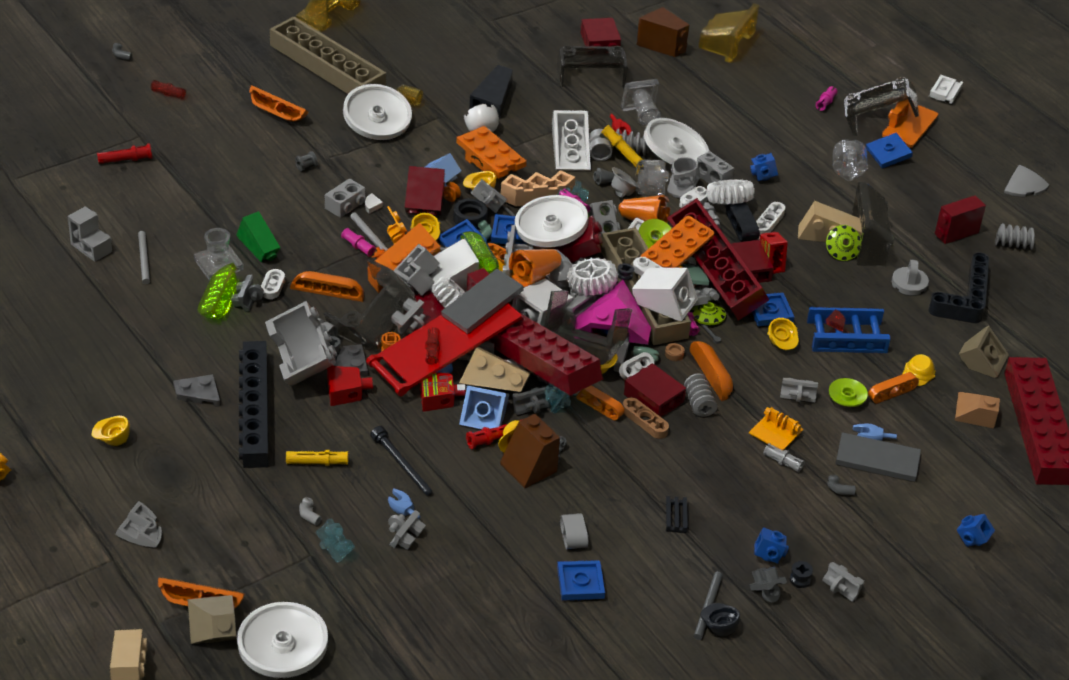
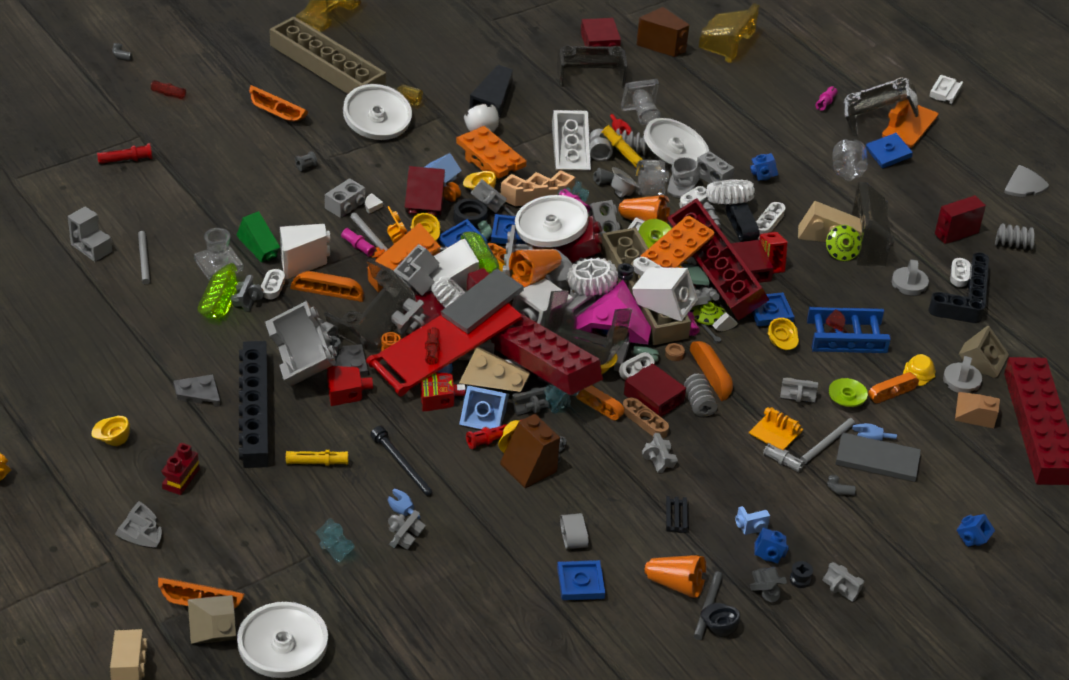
(180, 469): none -> dark red hips
(303, 248): none -> white slope
(307, 513): light grey arm -> none
(658, 452): none -> light grey hips
(678, 573): none -> orange cone
(725, 323): none -> white tile
(752, 522): none -> light blue bracket
(828, 440): none -> light grey bar
(960, 272): none -> white plate
(962, 376): none -> light grey tile

